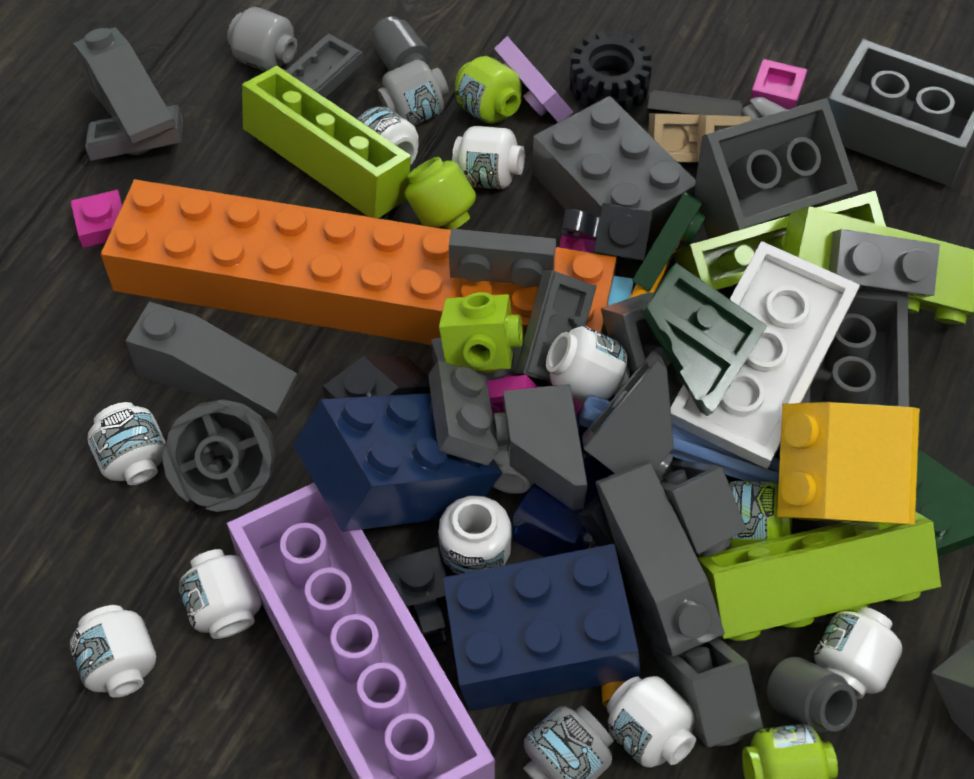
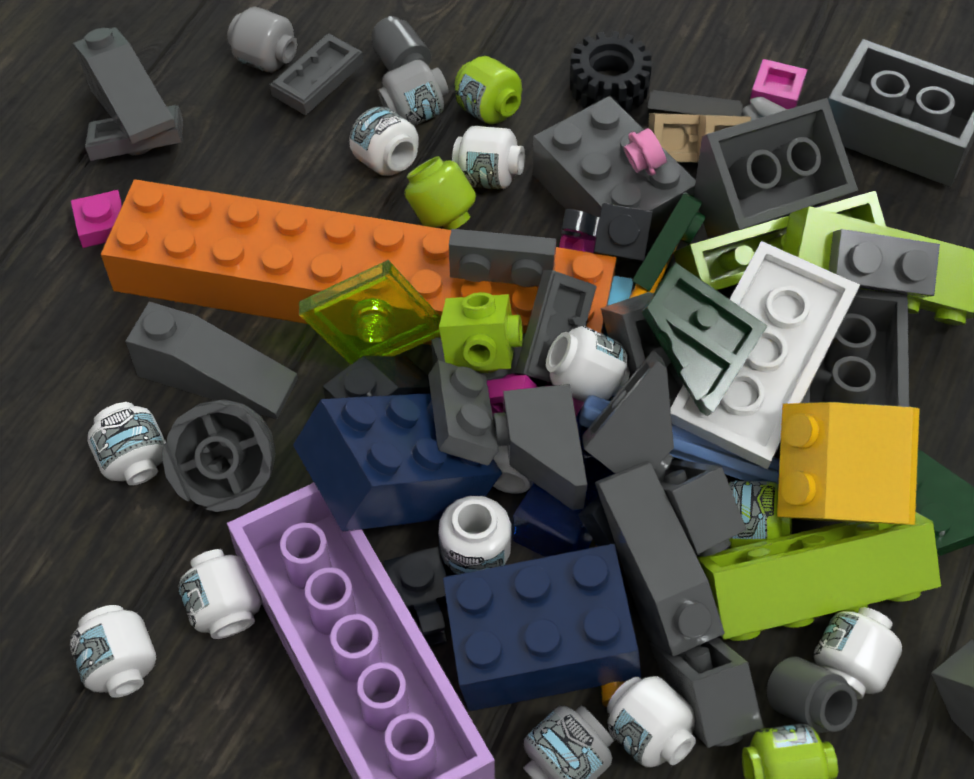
(325, 142): lime brick -> none
(371, 314): none -> clear neon green plate
(540, 94): lavender plate -> none
(644, 152): none -> bright pink plate

